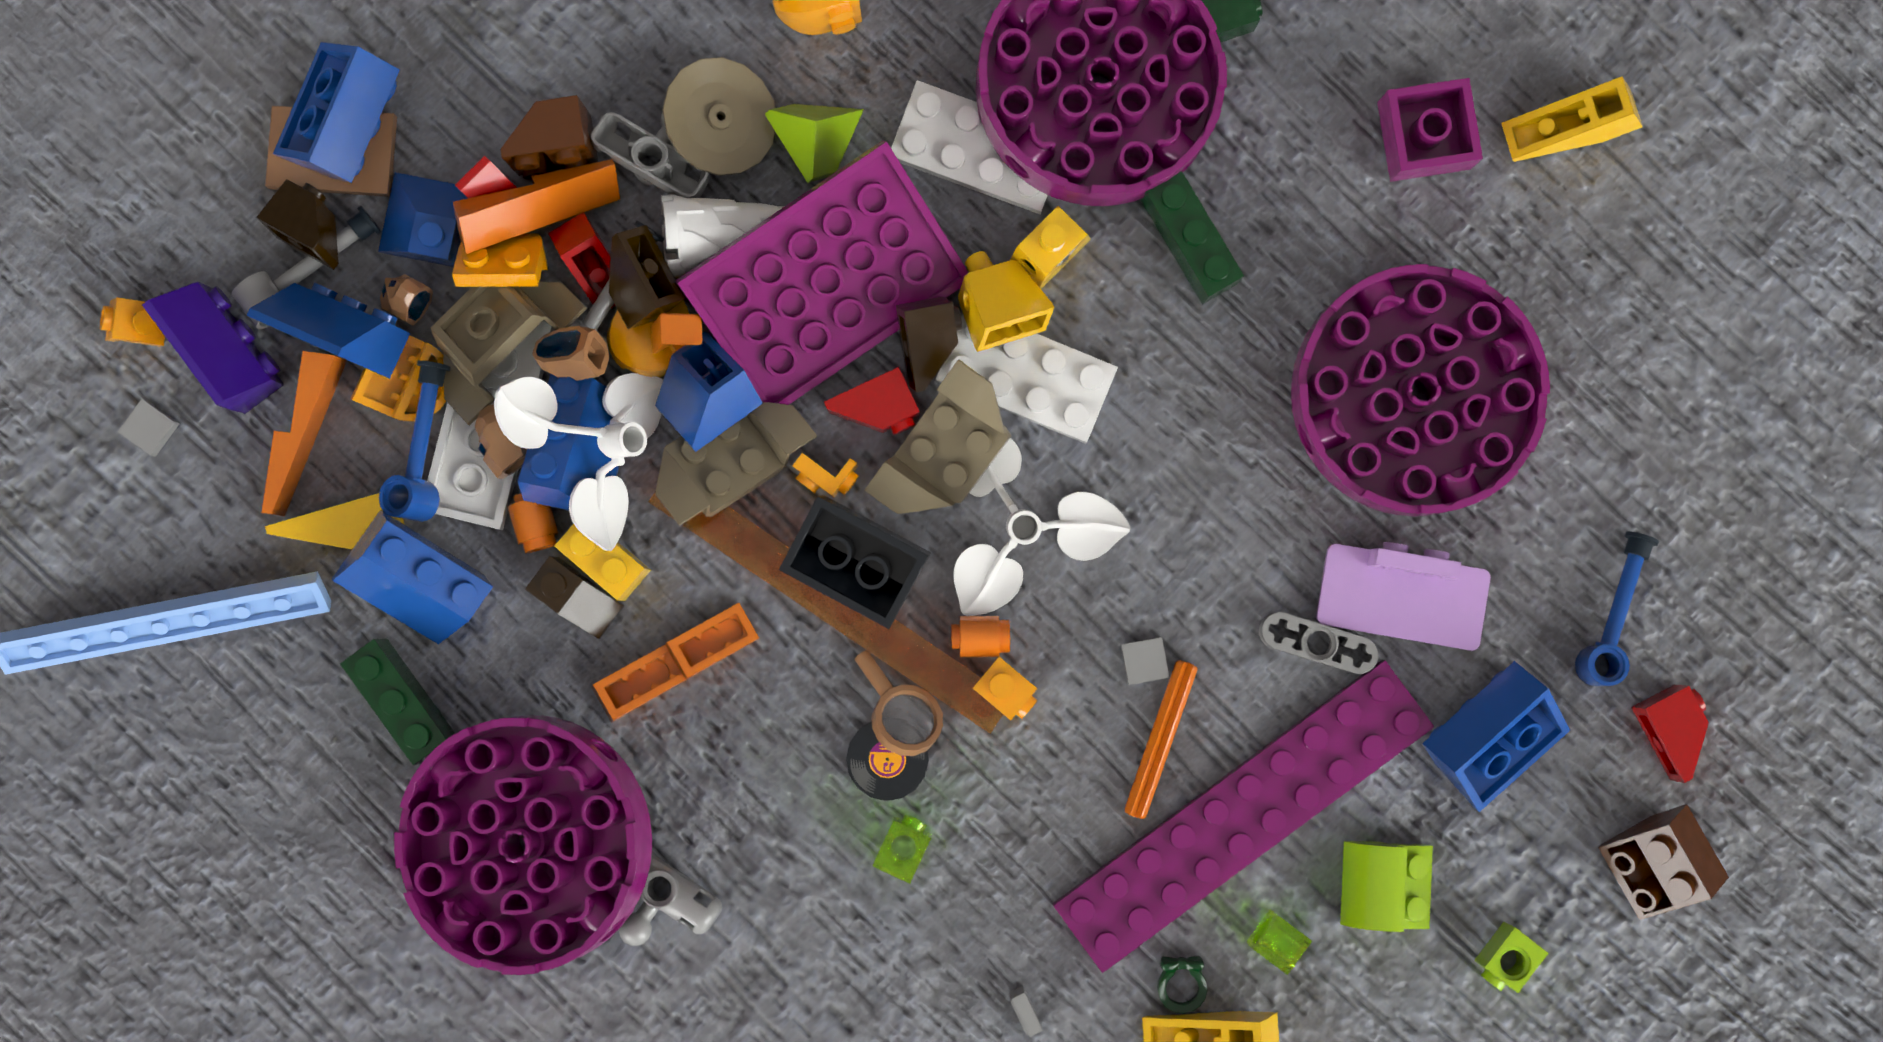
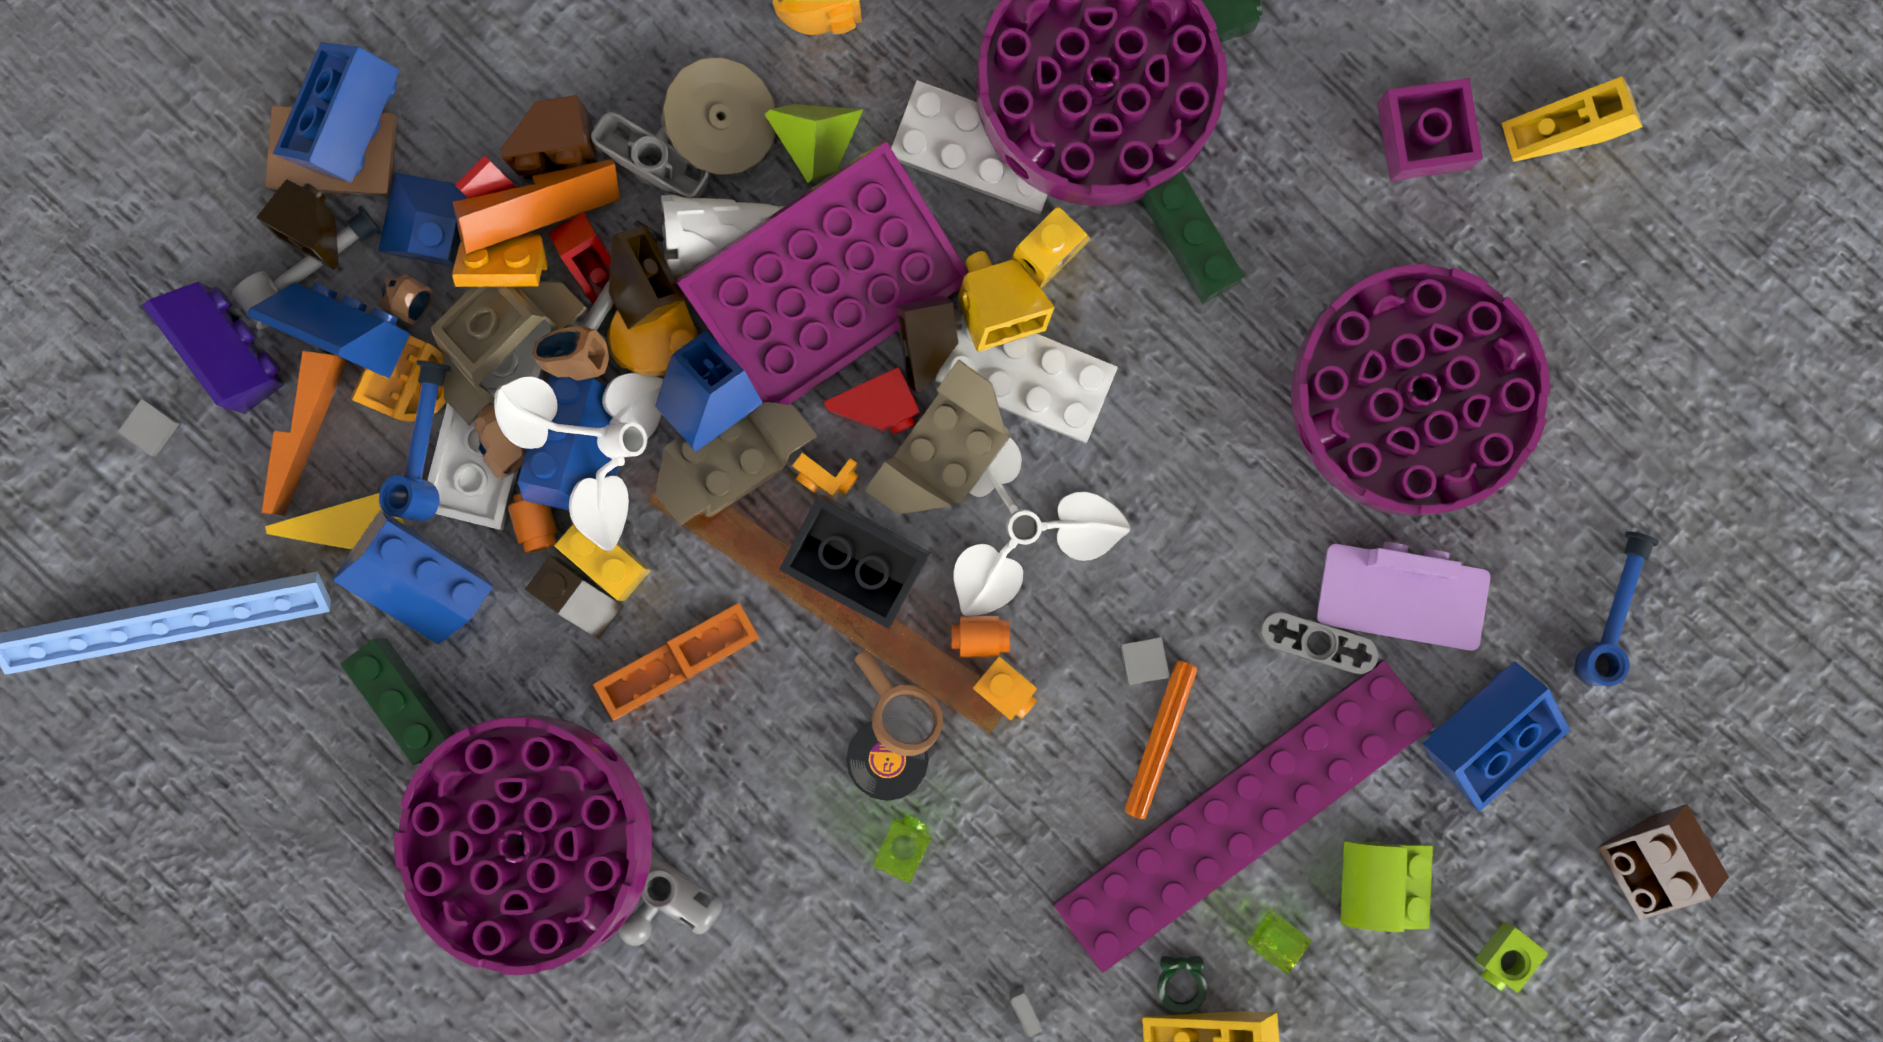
(130, 322): light orange bracket -> none
(676, 330): orange slope -> none
(1675, 728): red slope -> none

